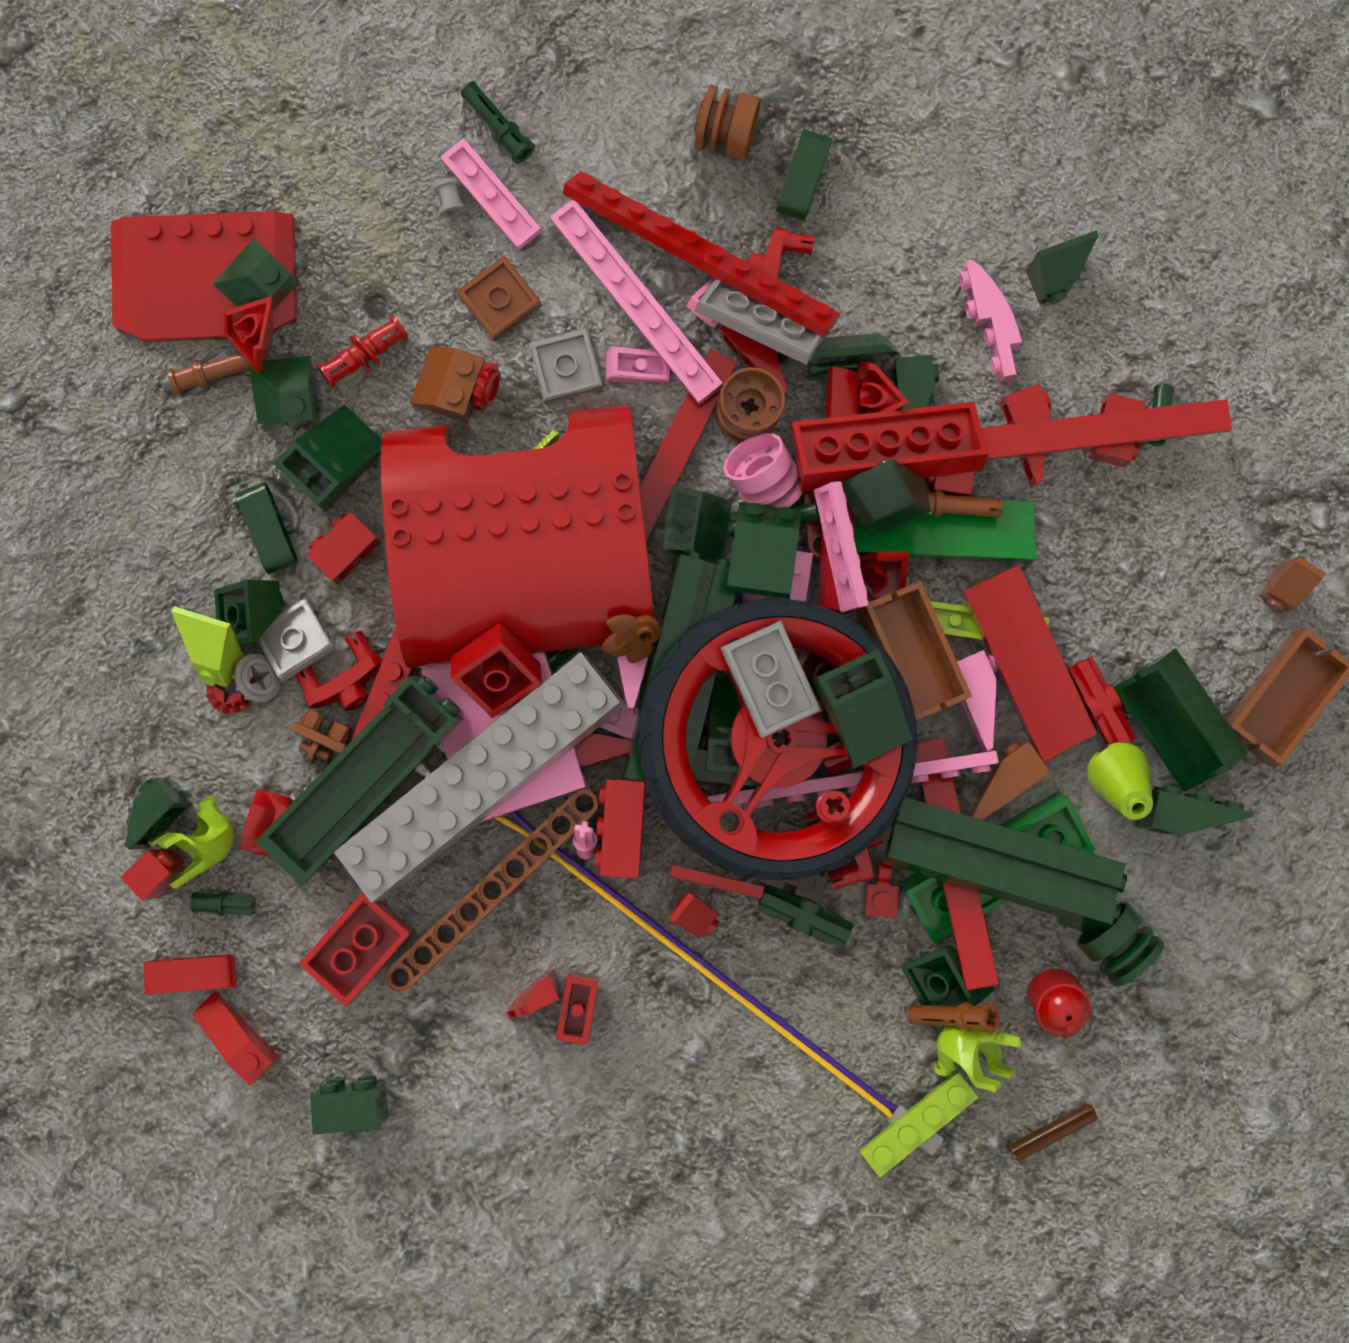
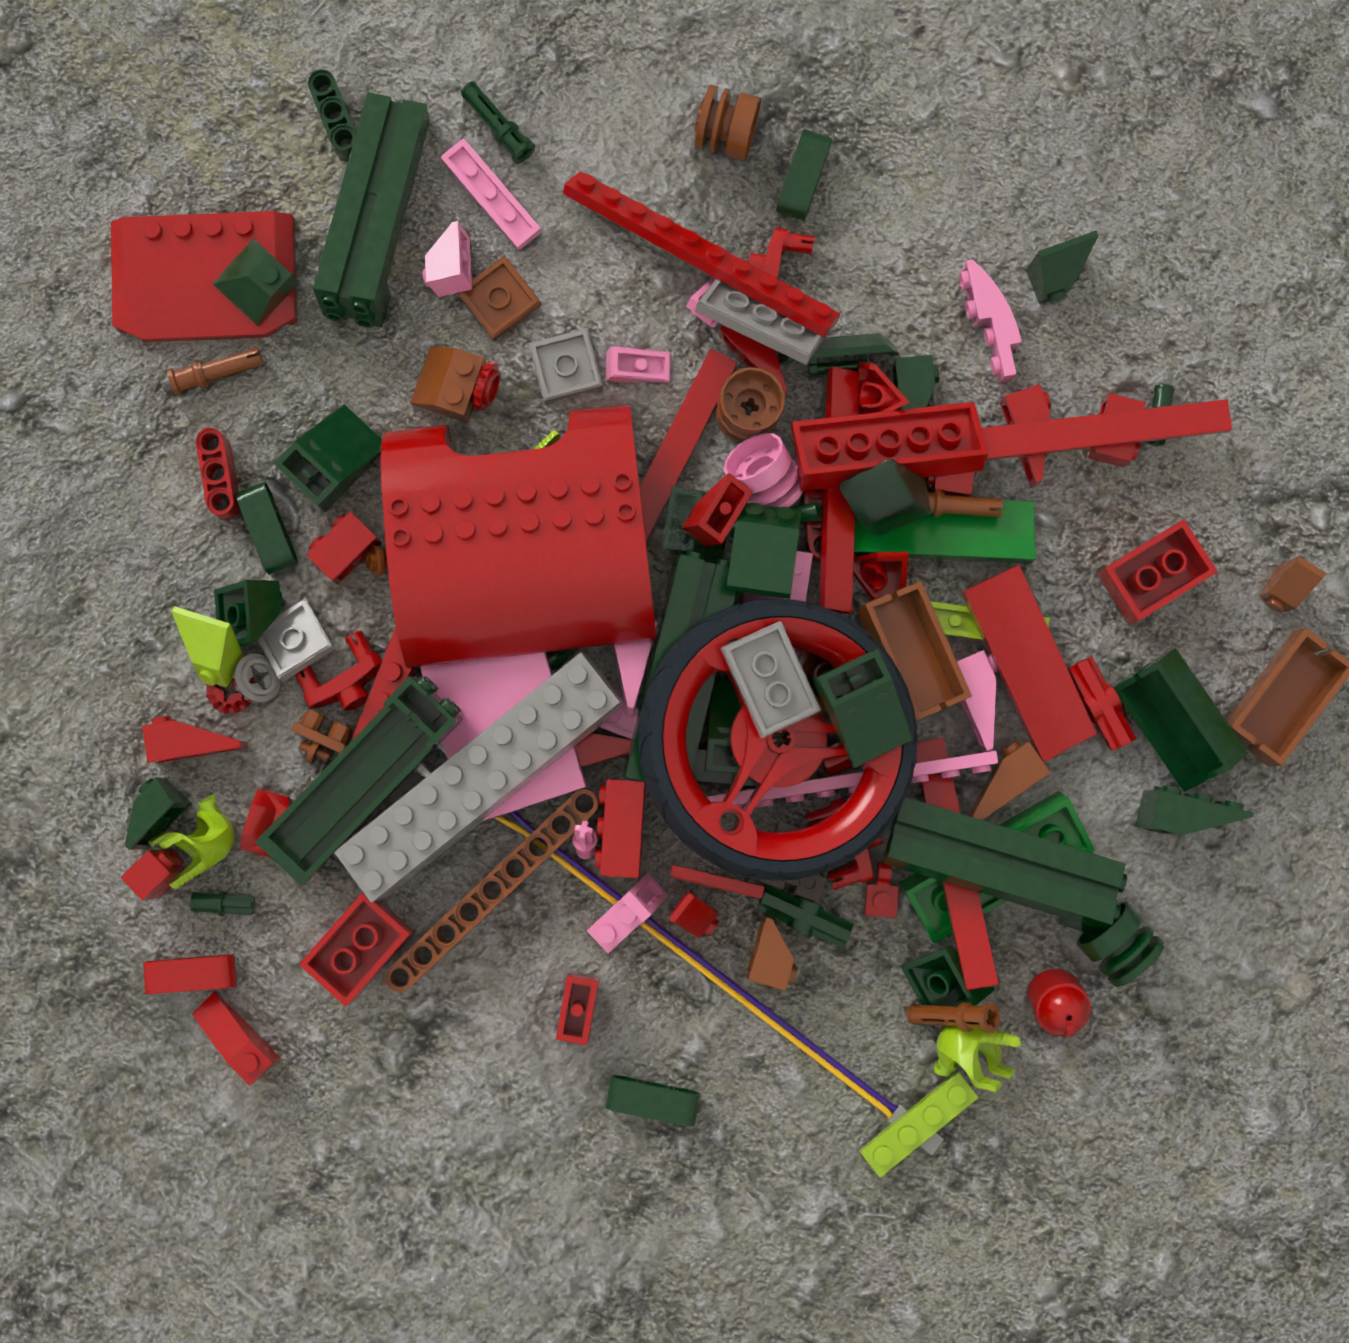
(176, 740): none -> red slope
(208, 463): none -> red beam
(251, 330): red slope -> none
(285, 391): dark green slope -> none
(328, 103): none -> dark green beam
(349, 1106): dark green brick -> none
(362, 351): red piece -> none
(371, 211): none -> dark green brick
(376, 561): none -> dark orange plate
(449, 197): light grey bush -> none
(449, 262): none -> bright pink slope
(496, 670): red brick -> none
(535, 996): red slope -> none
(628, 913): none -> bright pink bracket
(631, 637): dark orange plate -> none
(636, 302): bright pink plate -> none
(652, 1100): none -> dark green beam
(717, 511): none -> red slope
(771, 959): none -> dark orange slope
(841, 546): bright pink plate -> none
(842, 805): red bush -> none
(1053, 1132): reddish brown axle -> none
(1122, 779): lime cone -> none
(1157, 572): none -> red brick

